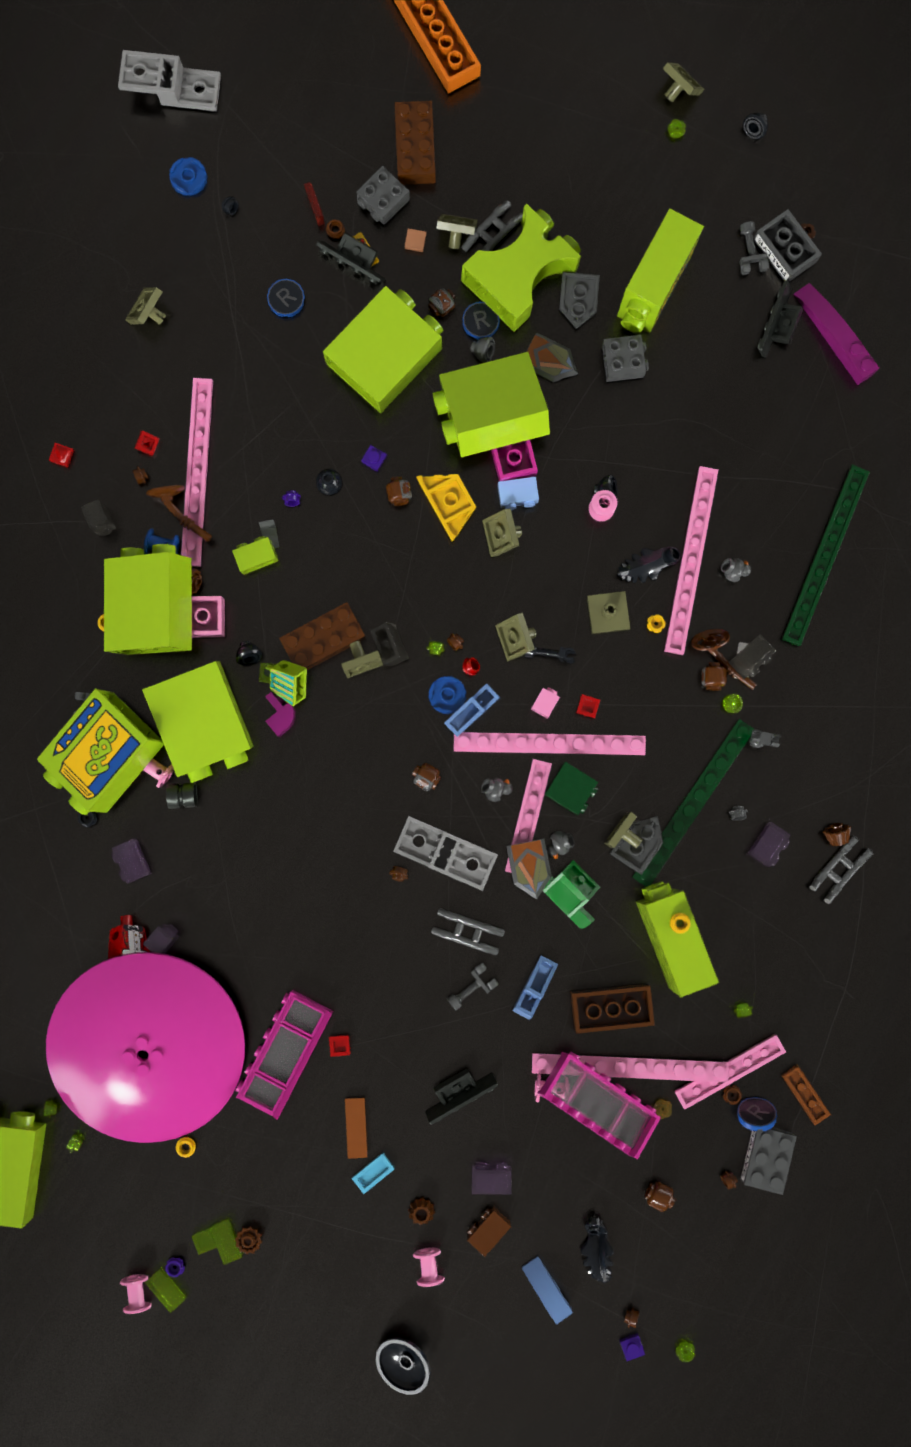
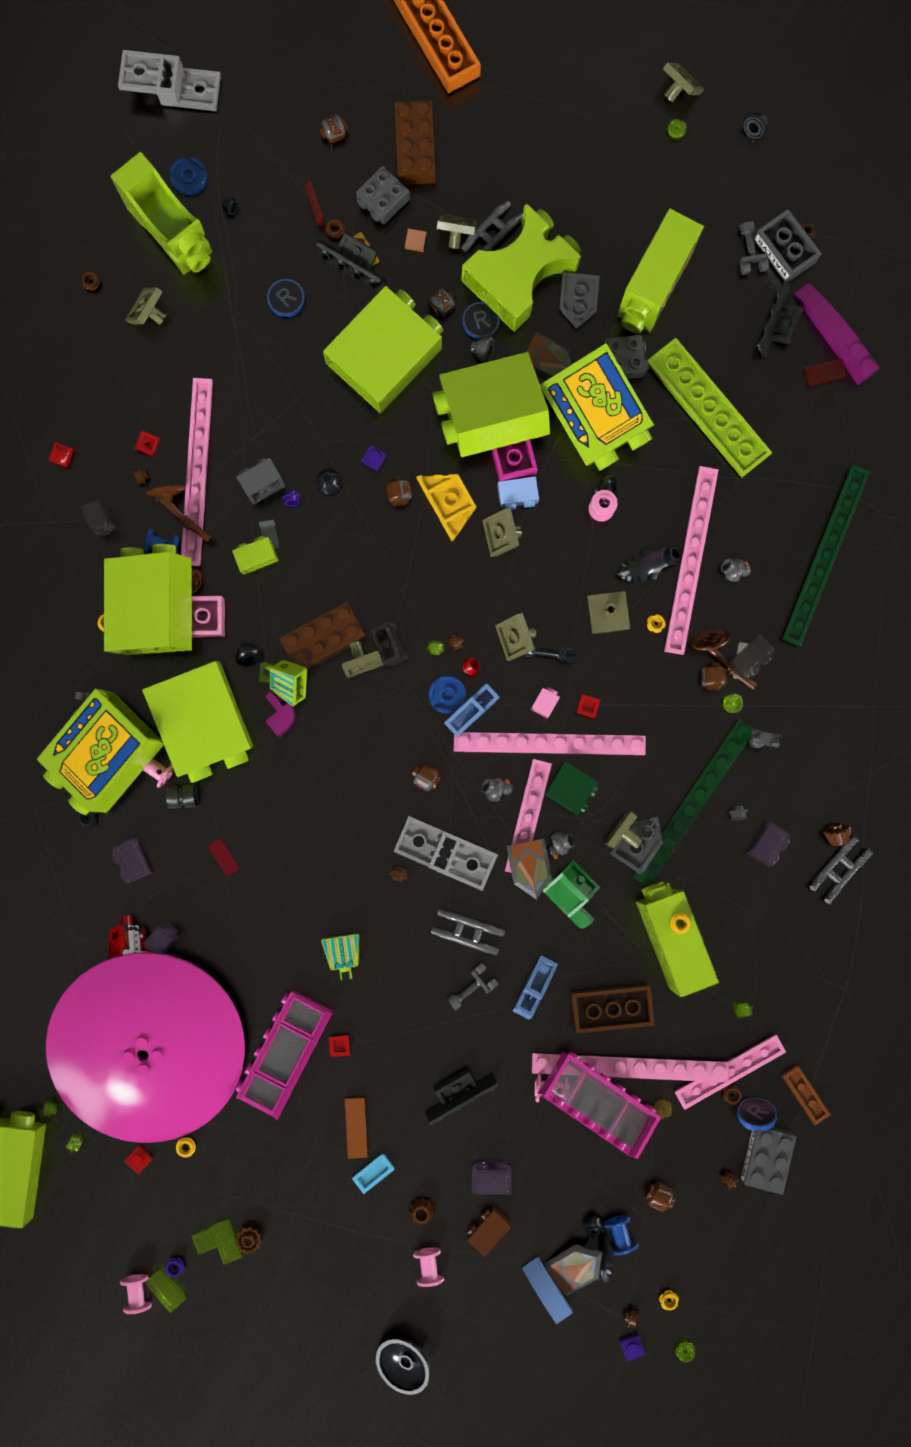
(90, 276): none -> reddish brown plate
(138, 1159): none -> red plate
(162, 214): none -> lime brick
(224, 857): none -> dark red sticker
(260, 480): none -> dark grey brick
(333, 128): none -> head
(342, 953): none -> torso
(574, 1268): none -> tile
(598, 407): none -> brick
(620, 1234): none -> blue hose
(669, 1305): none -> yellow plate
(708, 407): none -> lime plate
(825, 372): none -> clear red tile

